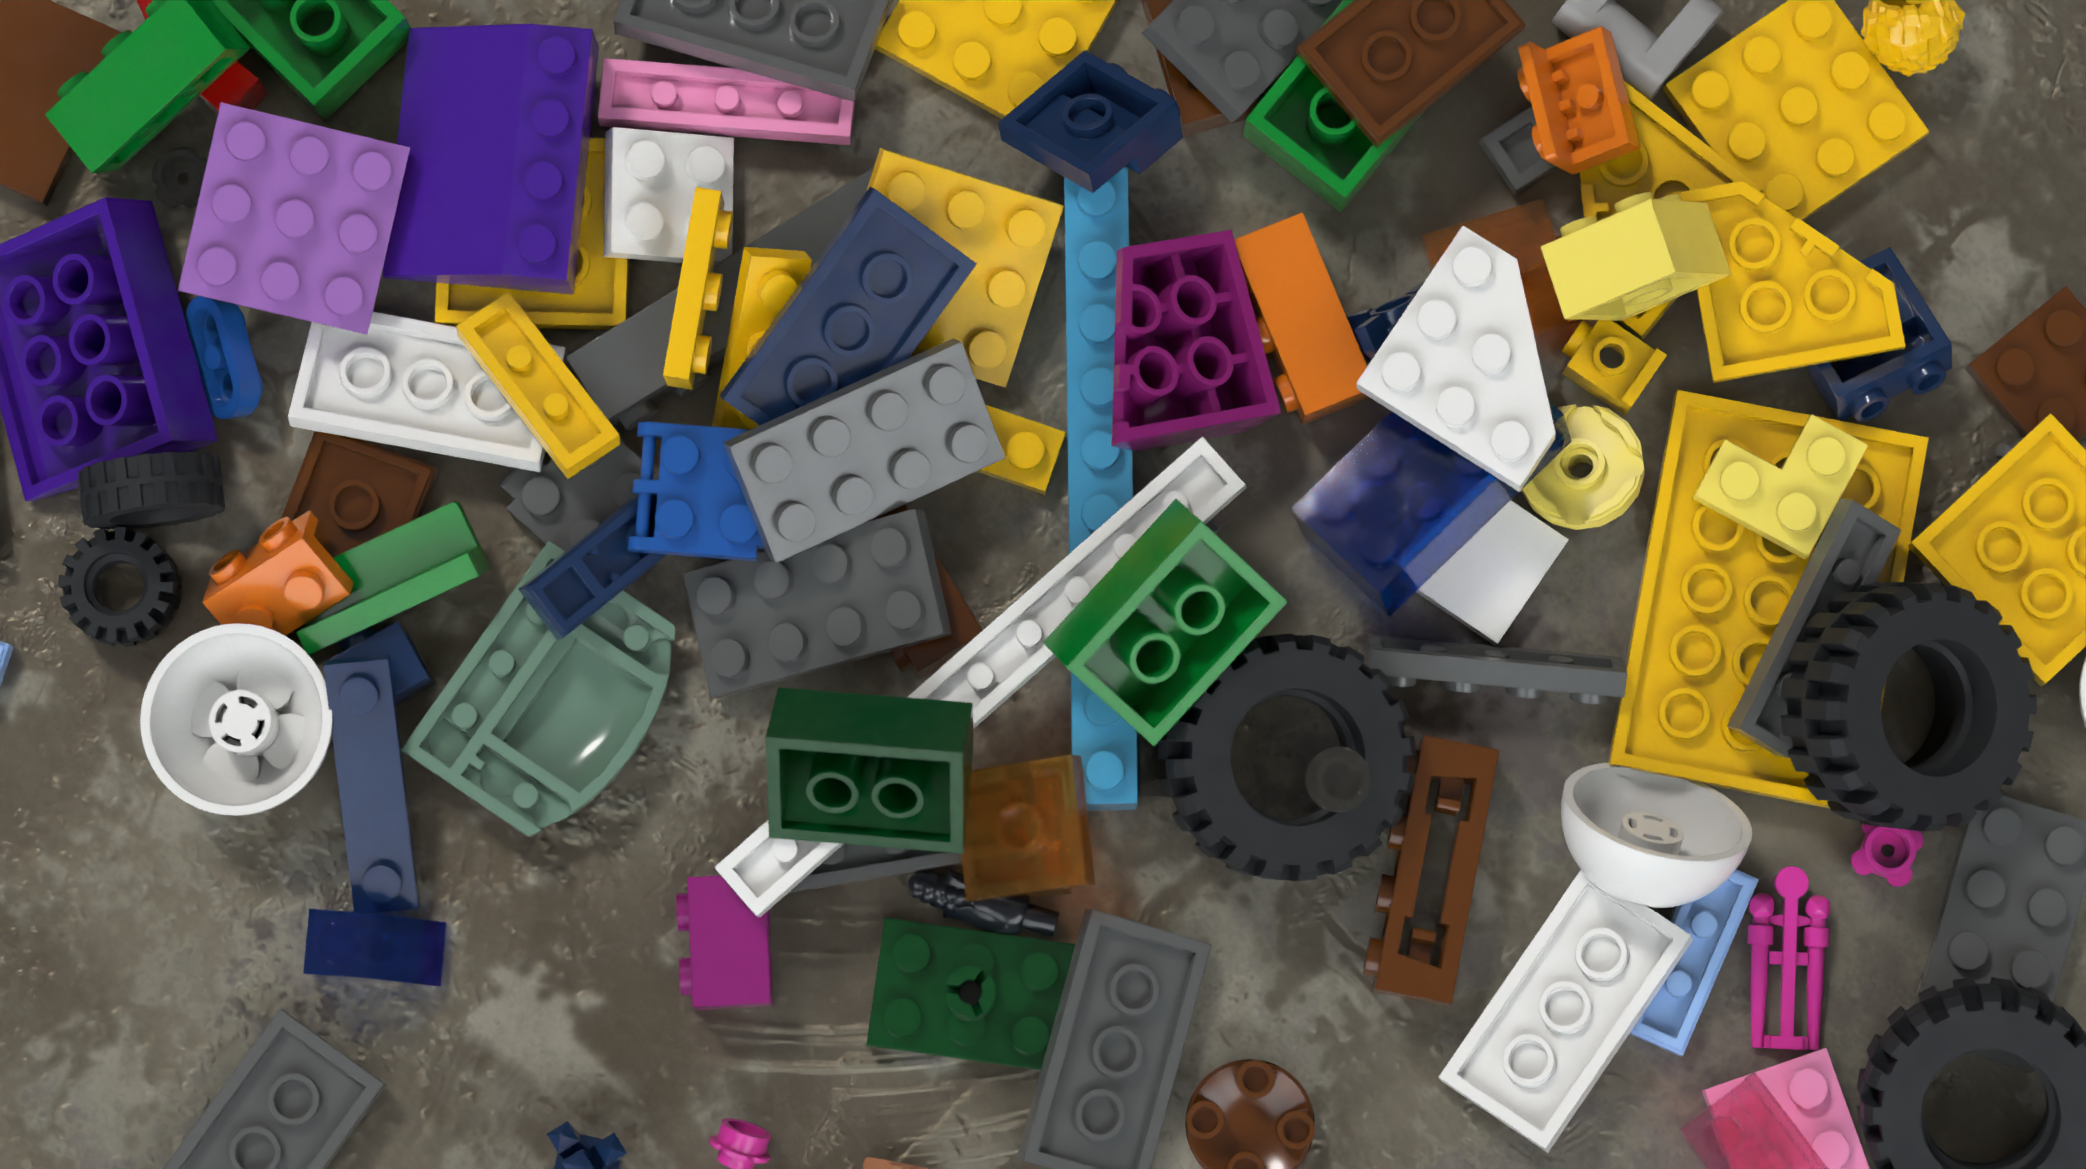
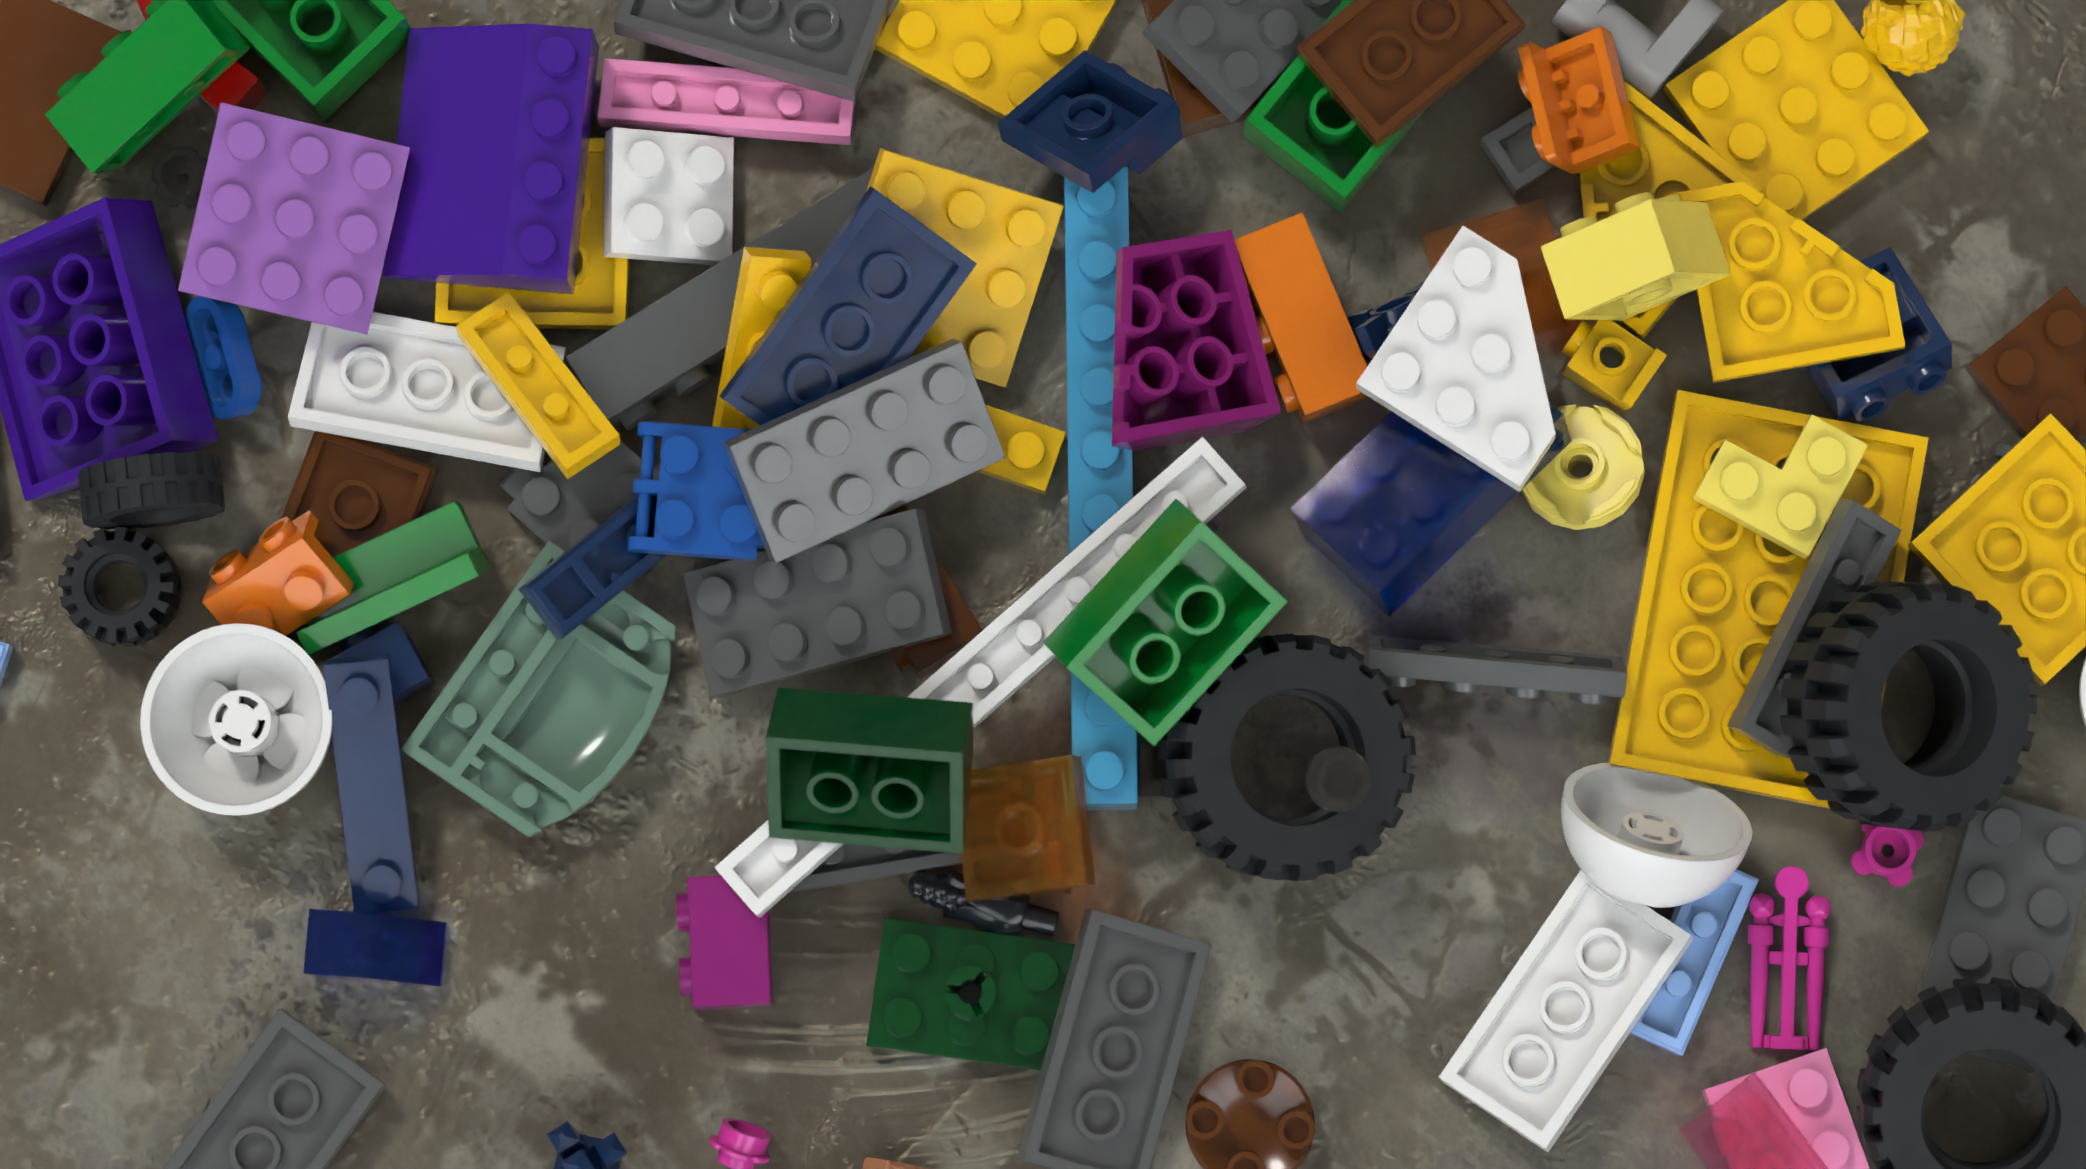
(697, 289): yellow plate -> none
(1412, 975): reddish brown brick -> none
(1495, 572): white tile -> none

